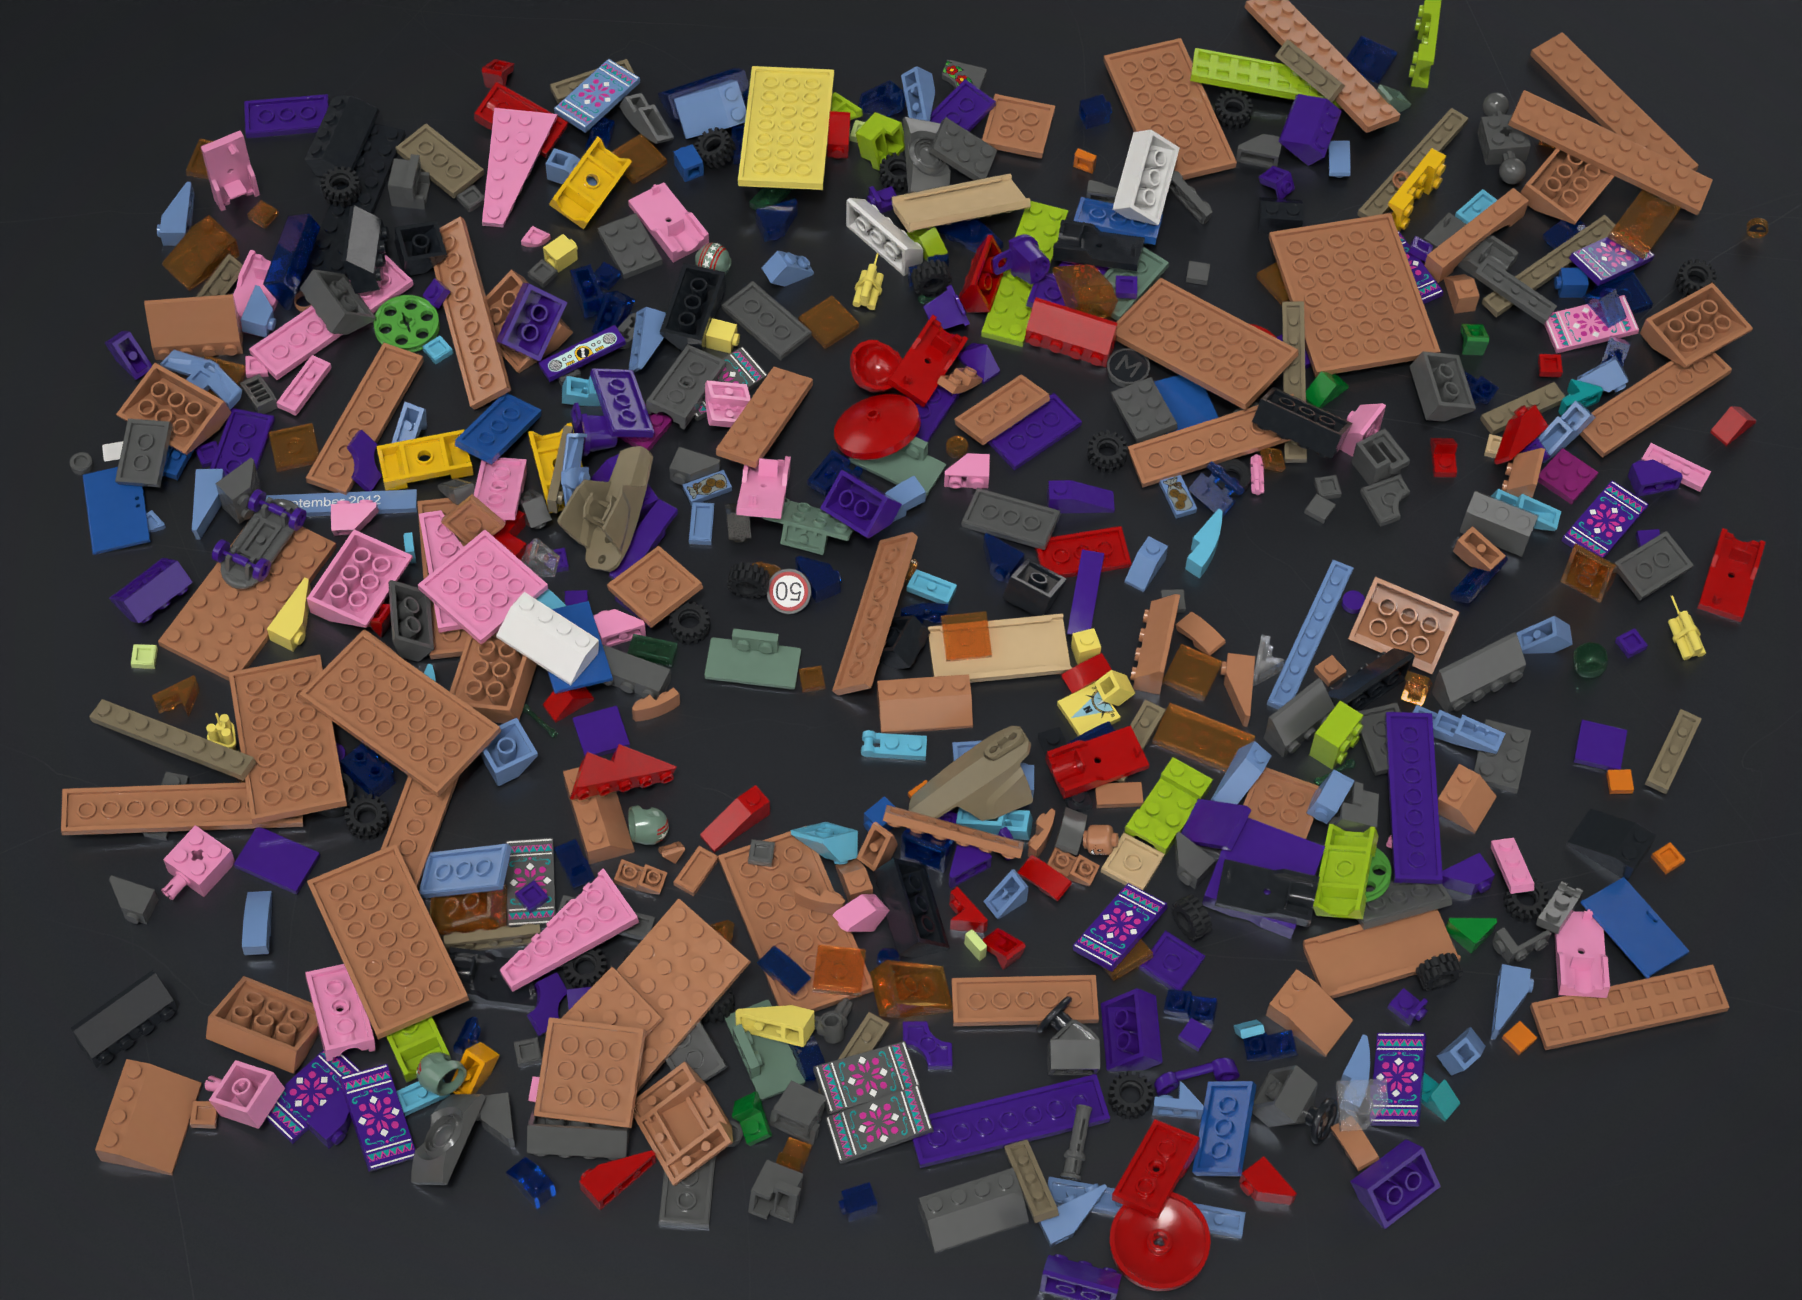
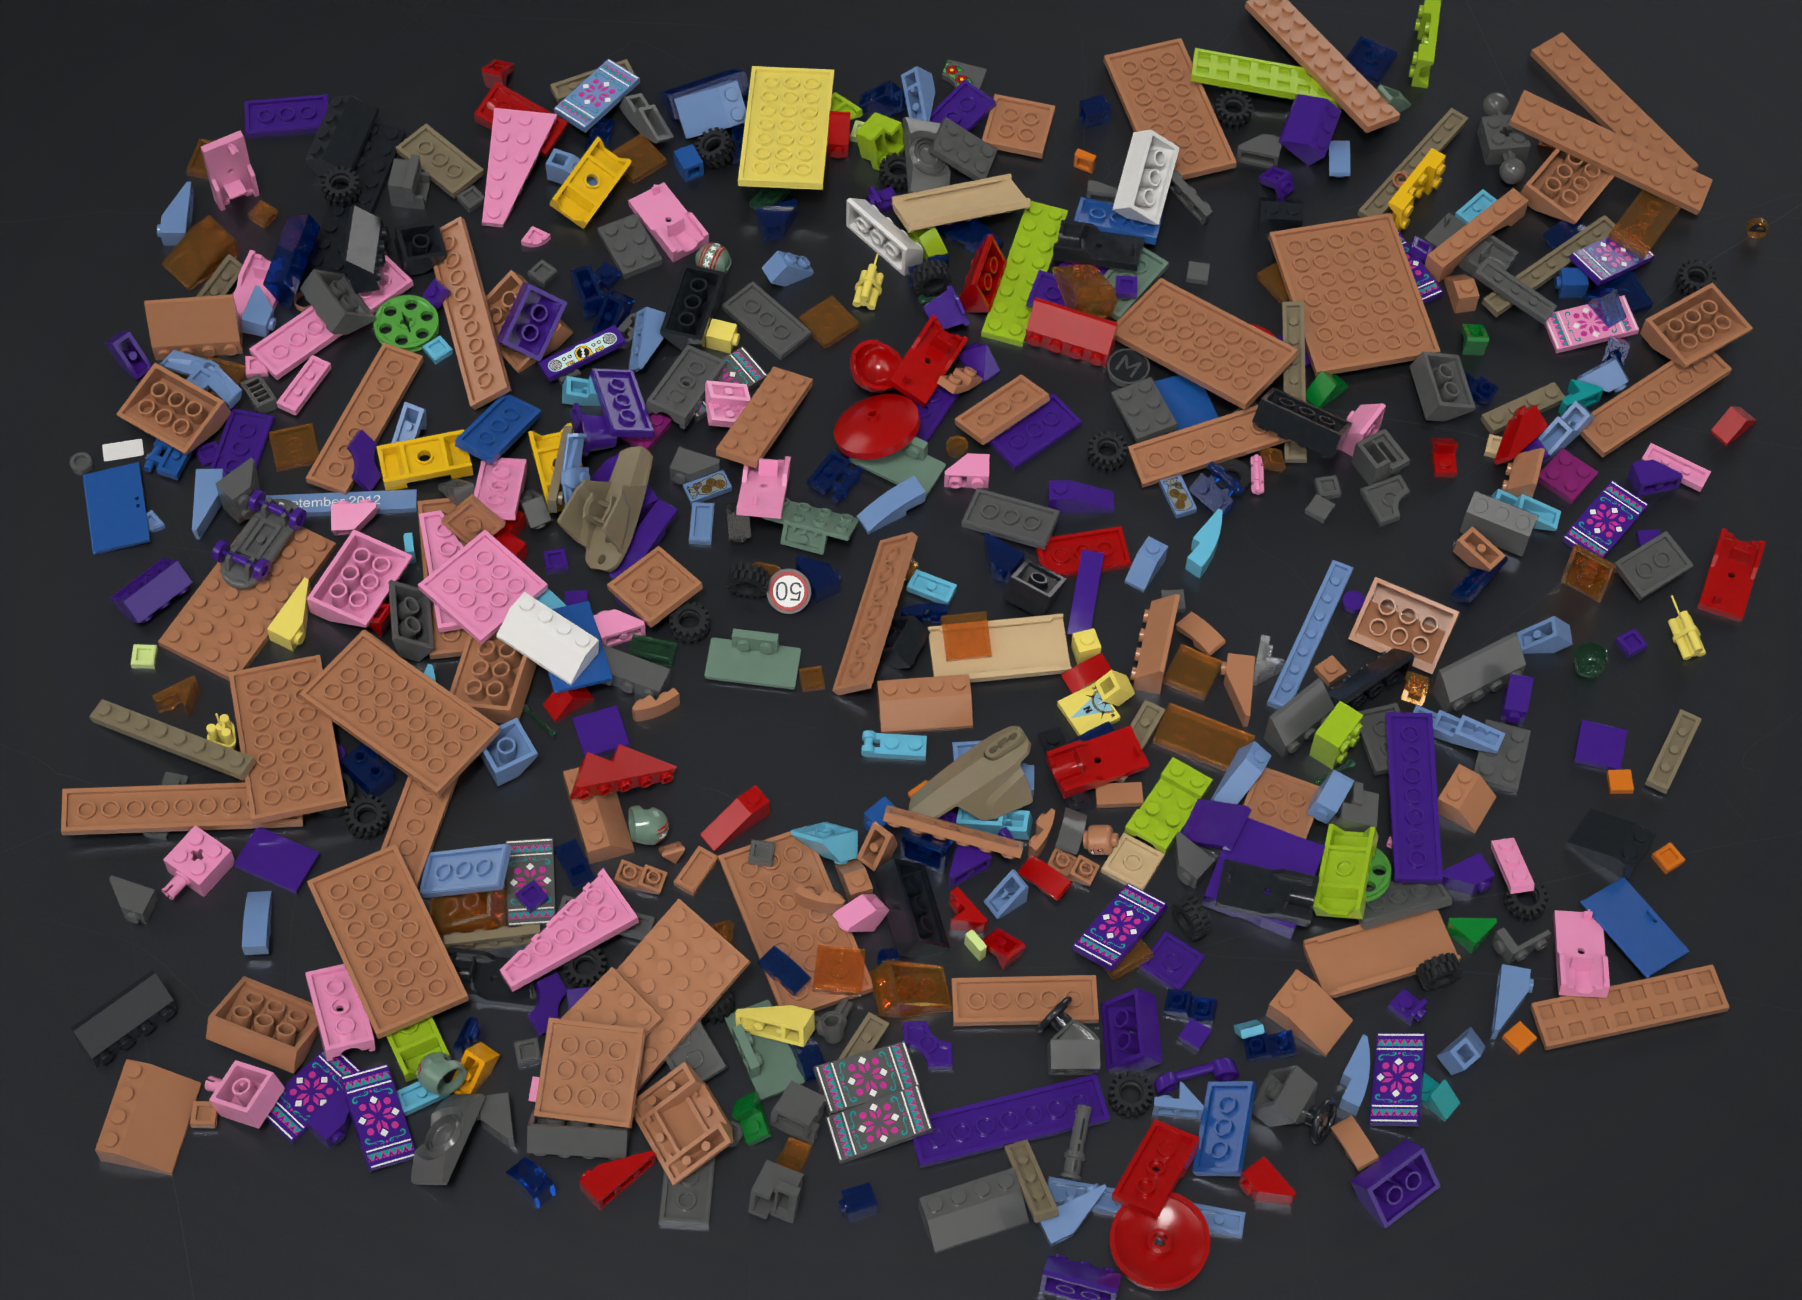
(144, 452): dark grey plate -> none
(541, 558): clear slope -> none
(560, 252): light yellow brick -> none
(860, 505): dark purple slope -> none
(1023, 259): dark purple container -> none
(1310, 70): dark tan plate -> none
(1360, 1102): clear plate -> none
(1516, 698): none -> dark purple slope
(1550, 365): red plate -> none
(1560, 907): dark grey plate -> none

